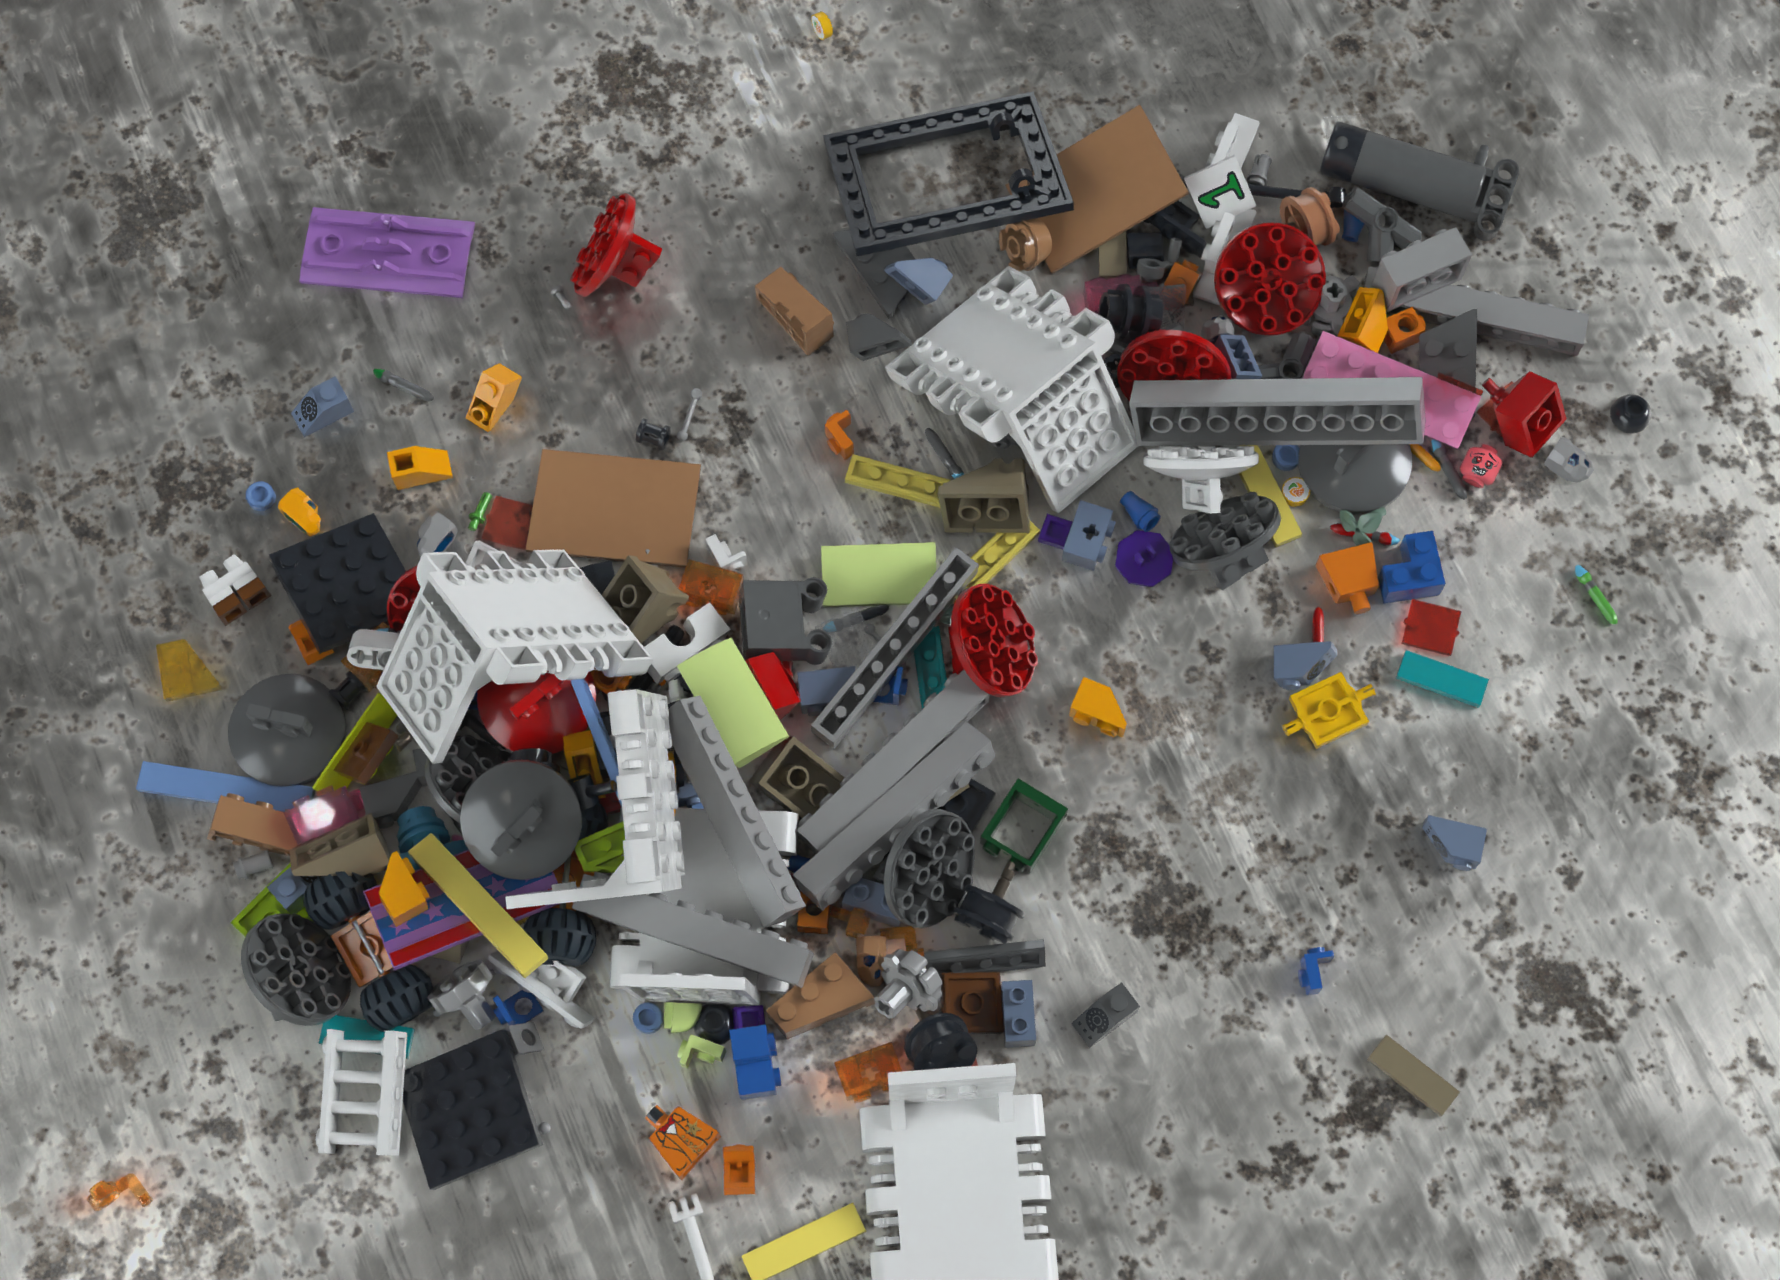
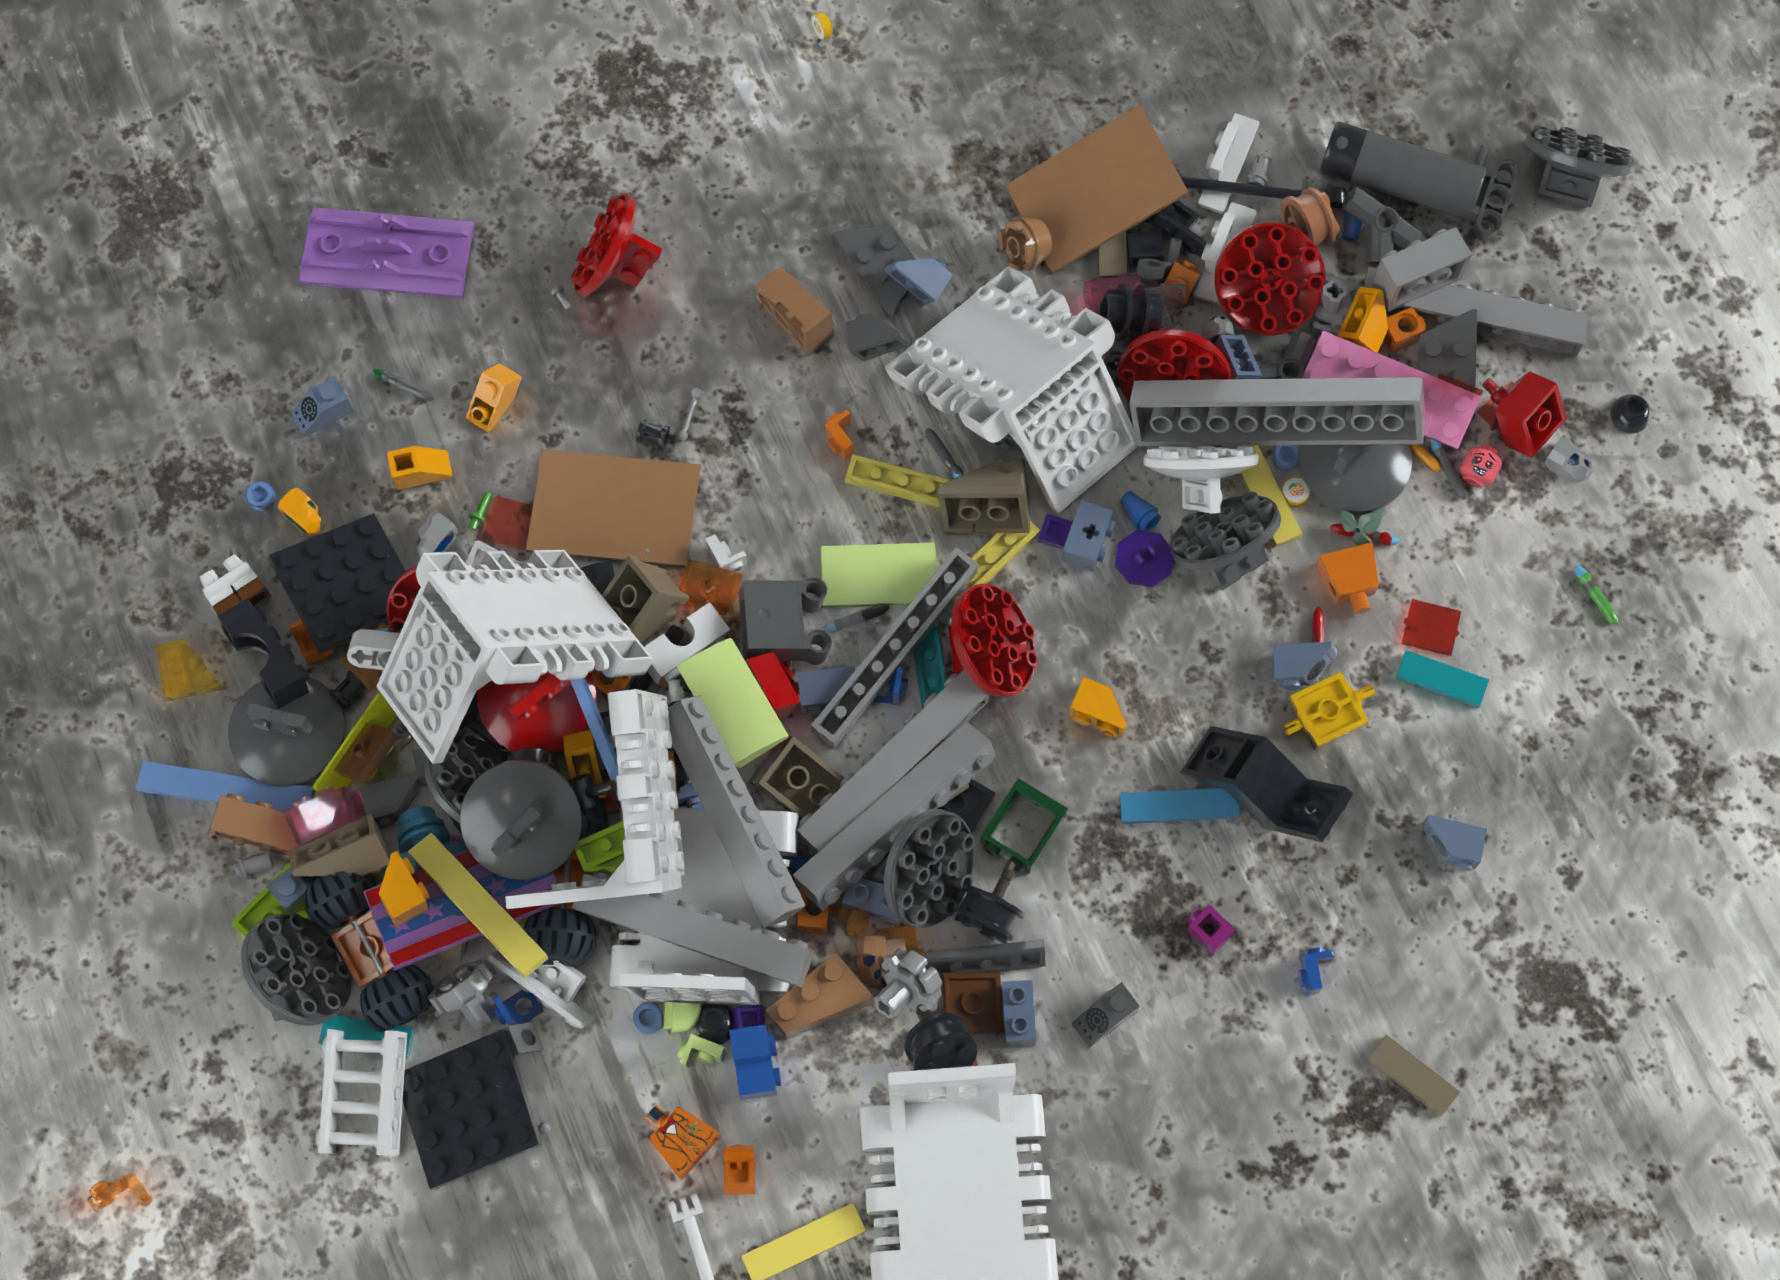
(247, 630): none -> black arch
(853, 1069): clear orange brick -> none
(1019, 114): black plate -> none
(1177, 806): none -> dark azure tile
(1220, 190): white tile -> none
(1221, 928): none -> magenta brick
(1266, 783): none -> black bracket
(1418, 574): blue brick -> none
(1575, 167): none -> dark grey bracket

